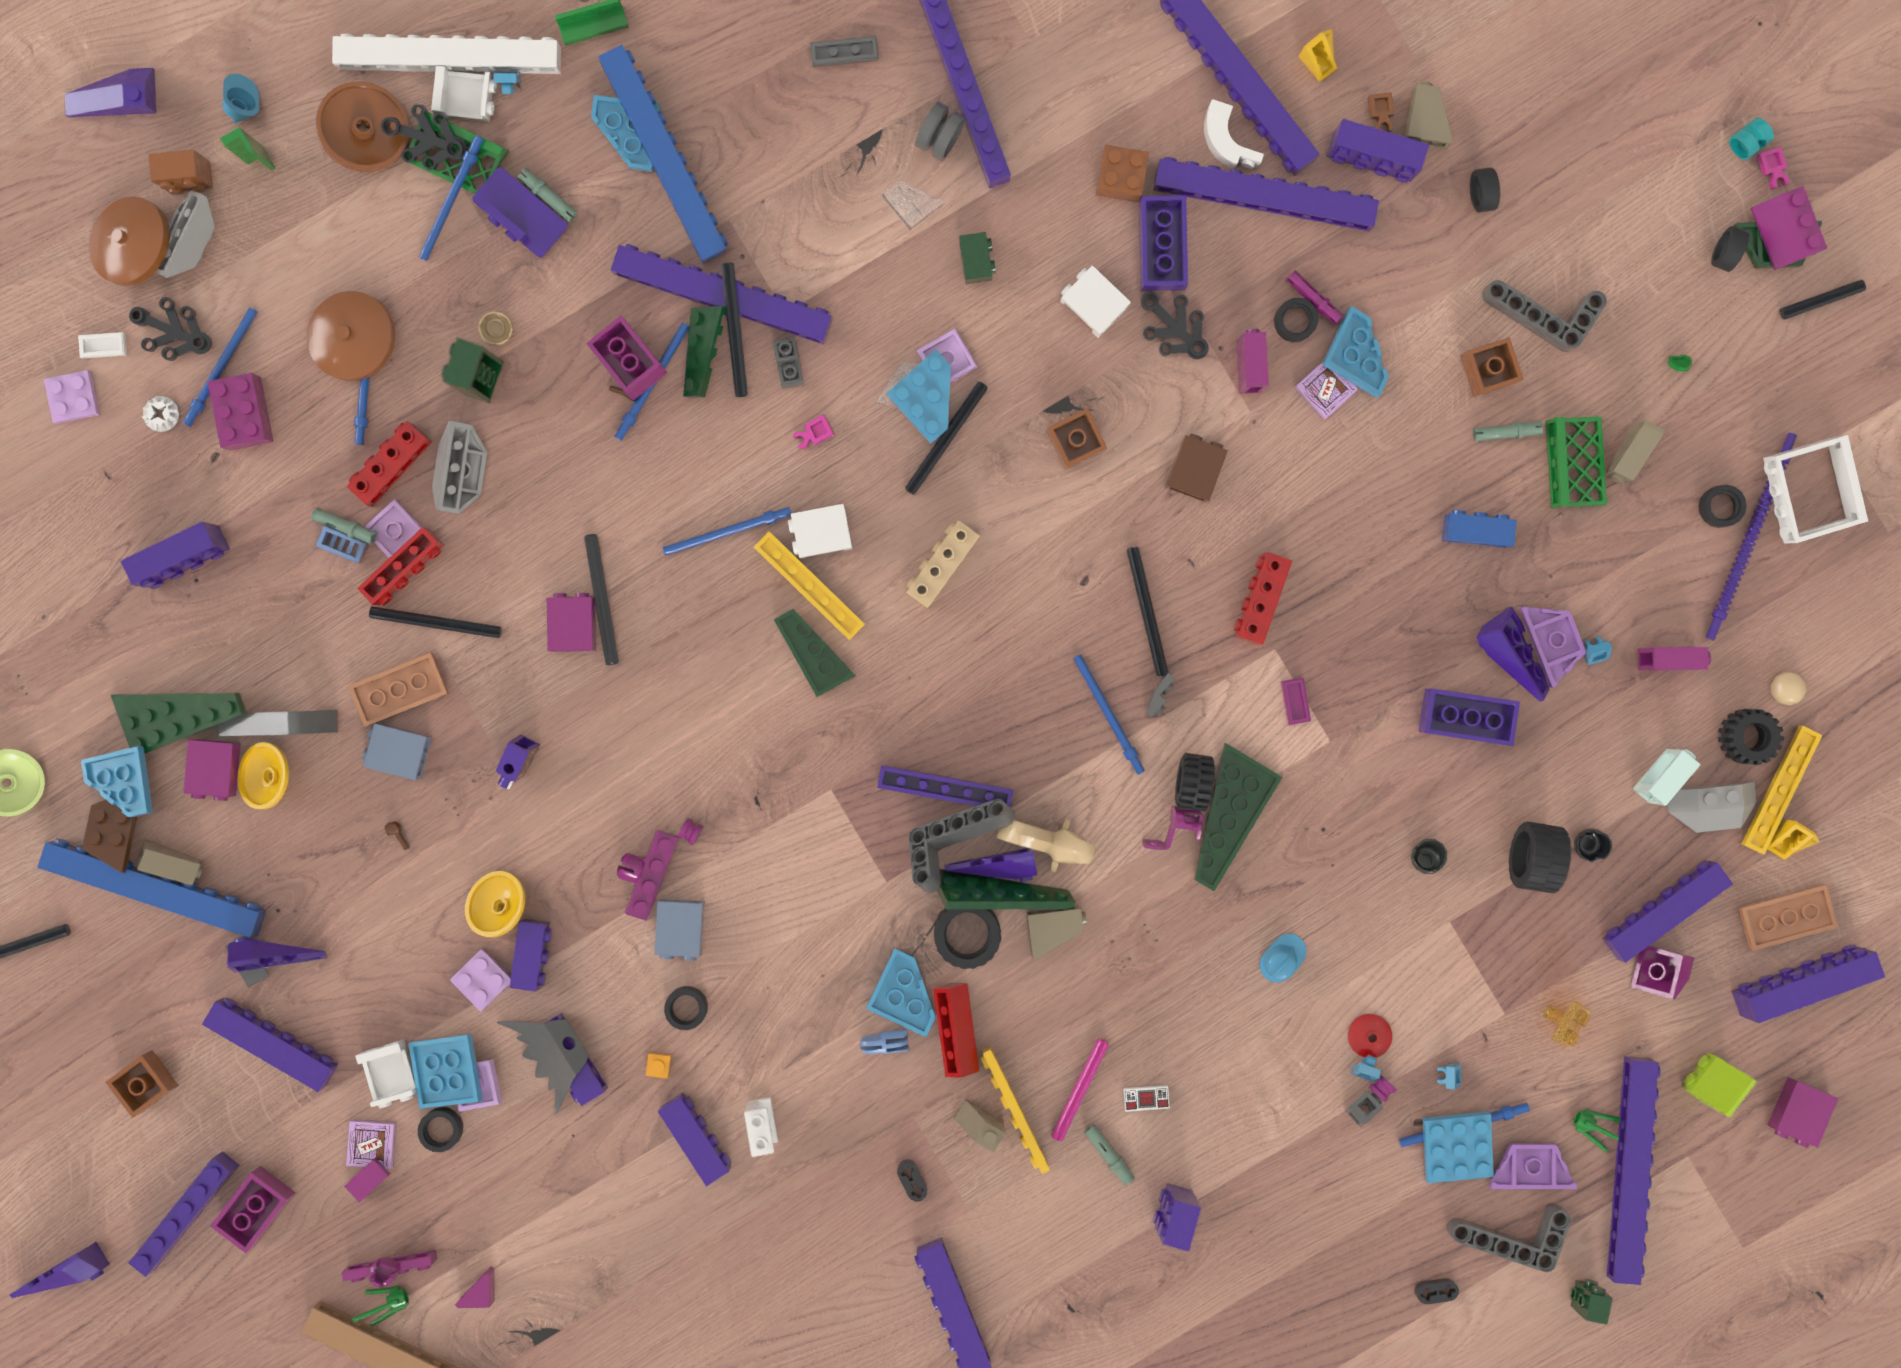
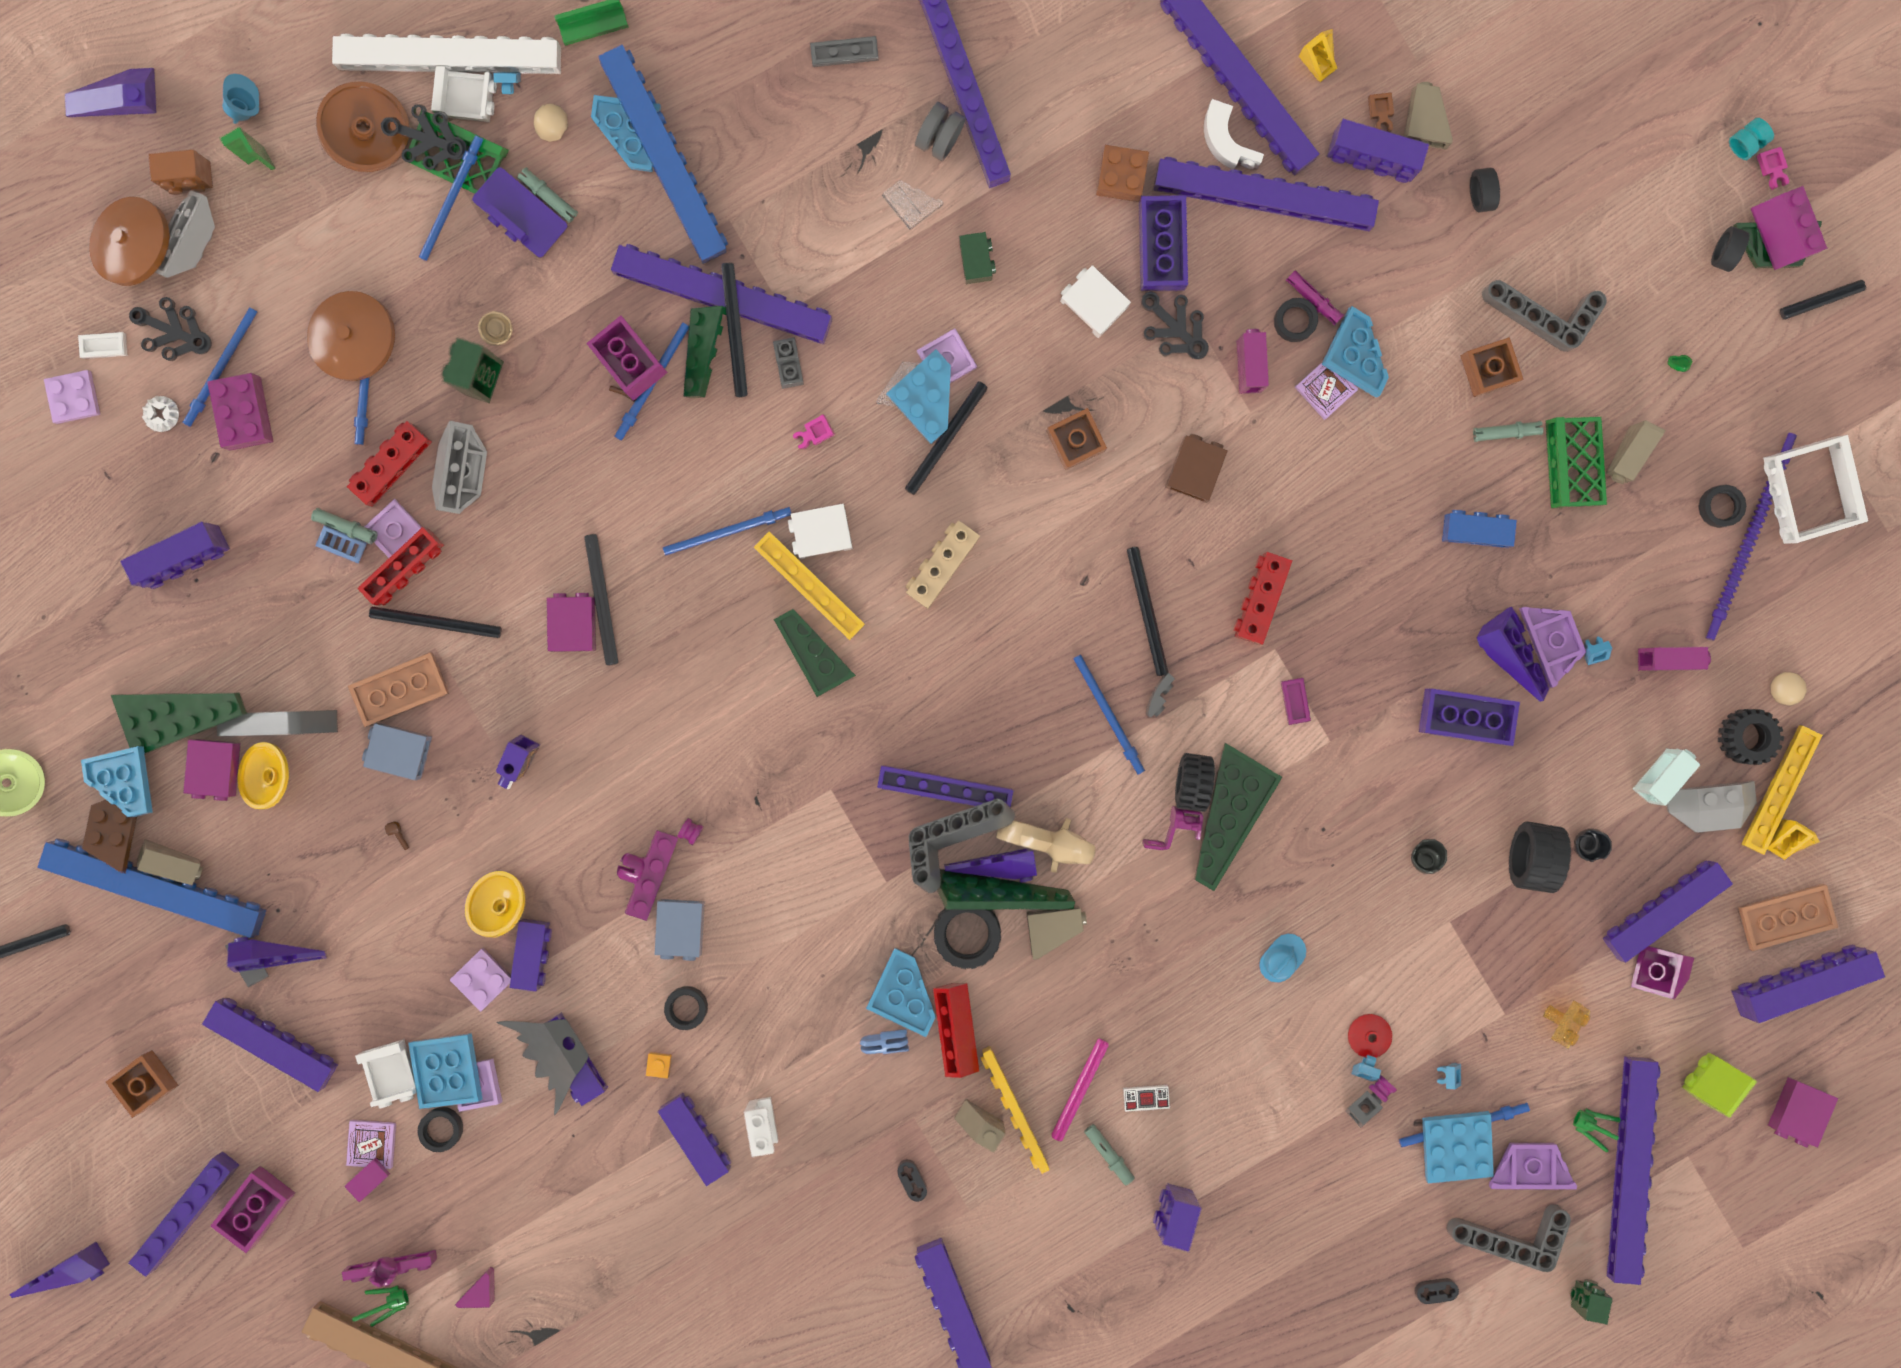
(550, 122): none -> tan hair

